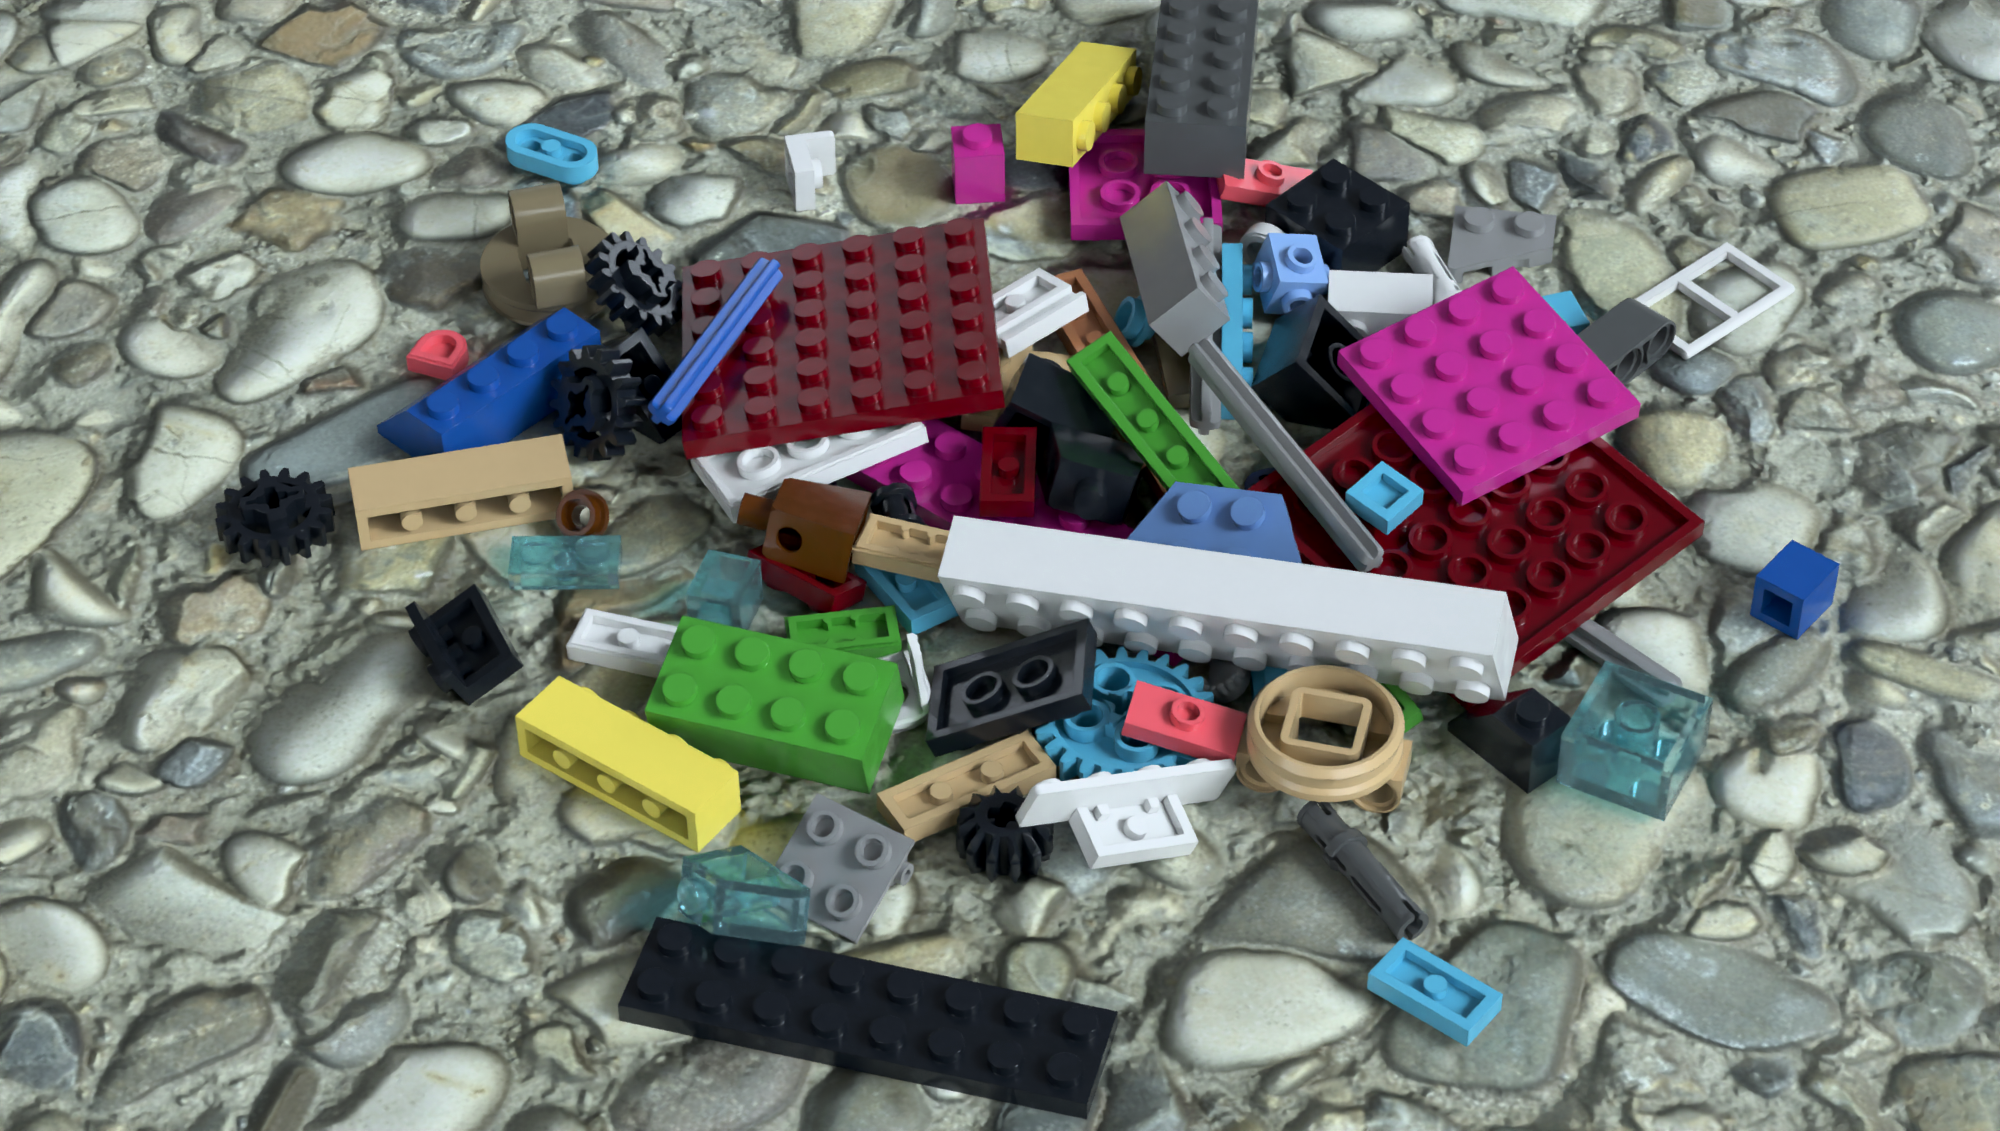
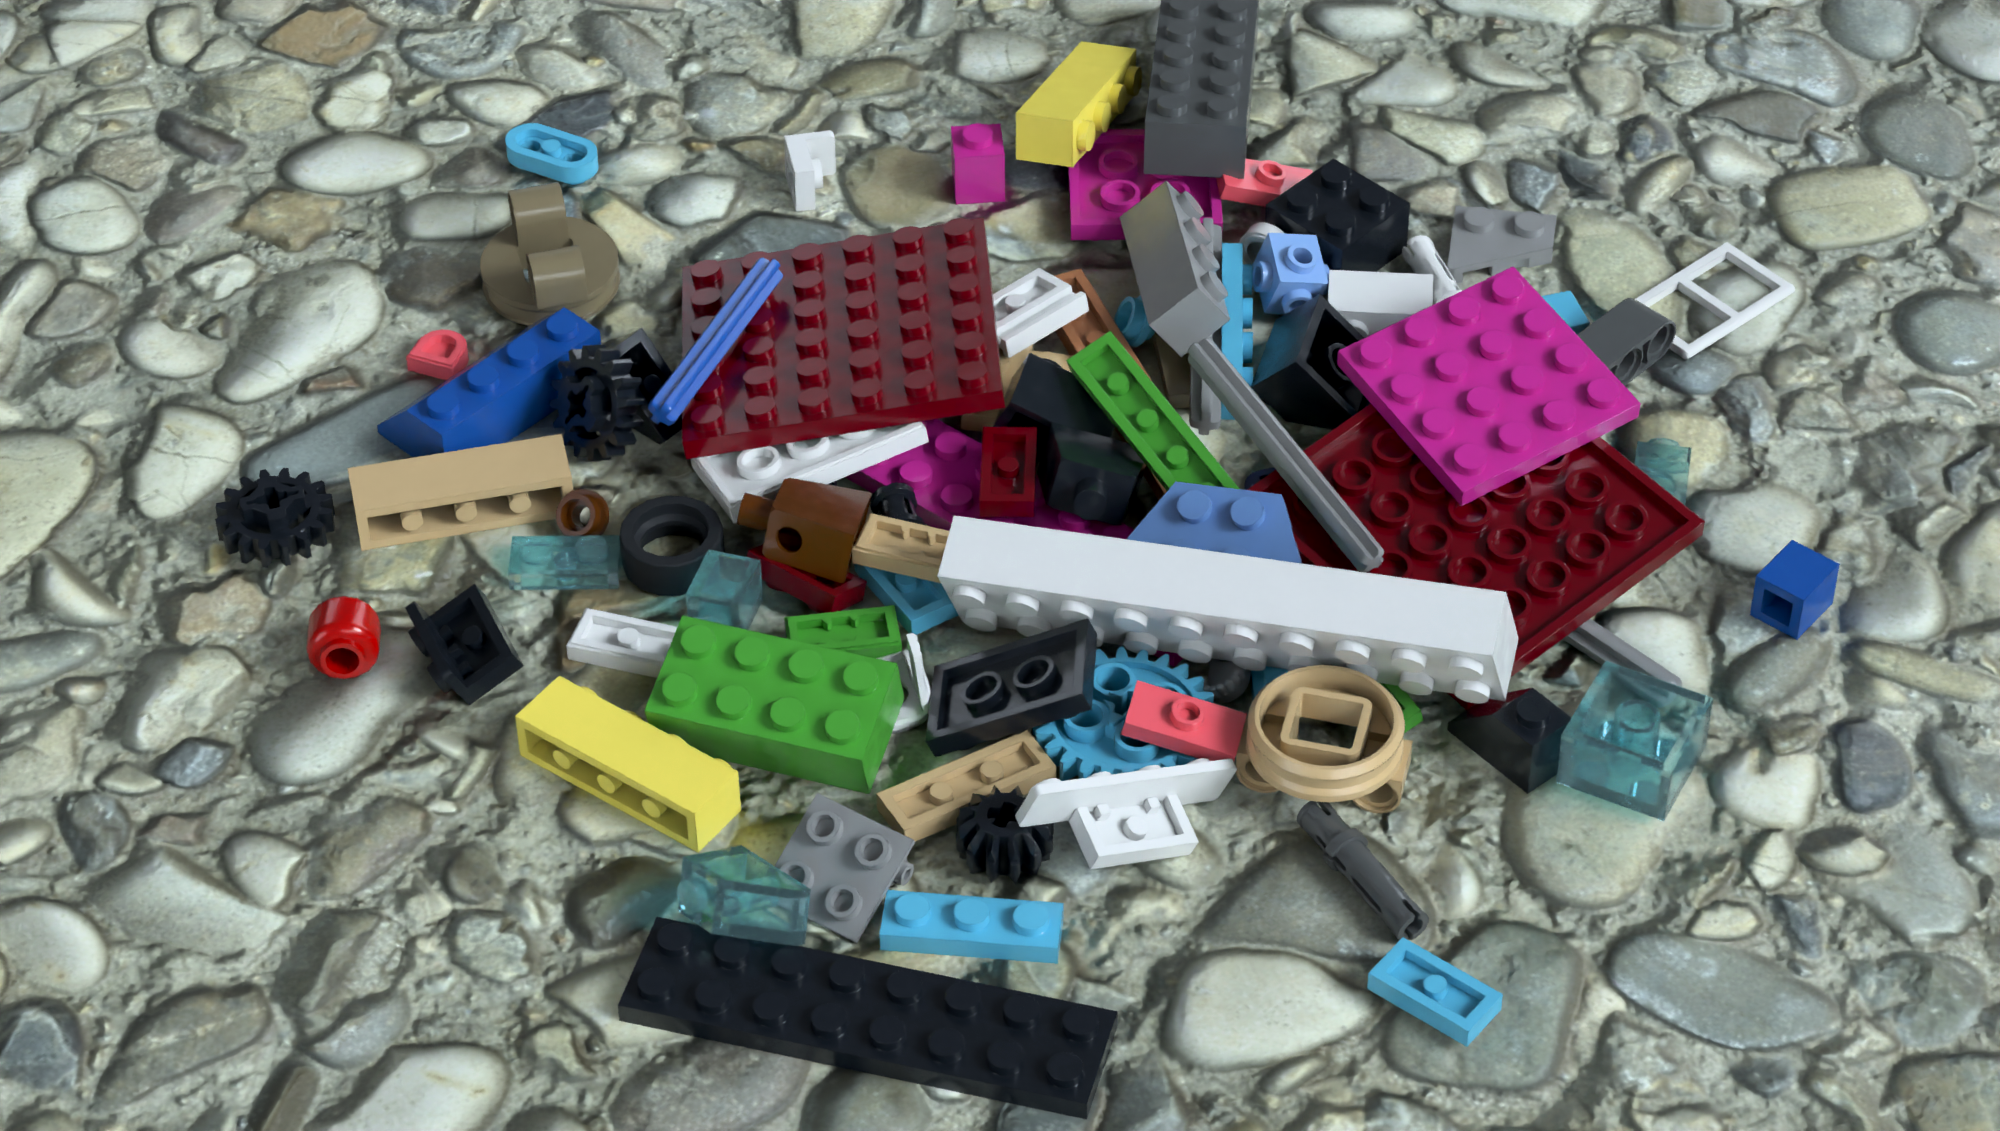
(343, 637): none -> red head
(635, 284): black gear -> none
(662, 518): none -> black tyre
(971, 926): none -> medium azure plate
(1384, 498): medium azure plate -> none
(1666, 464): none -> clear light blue bracket

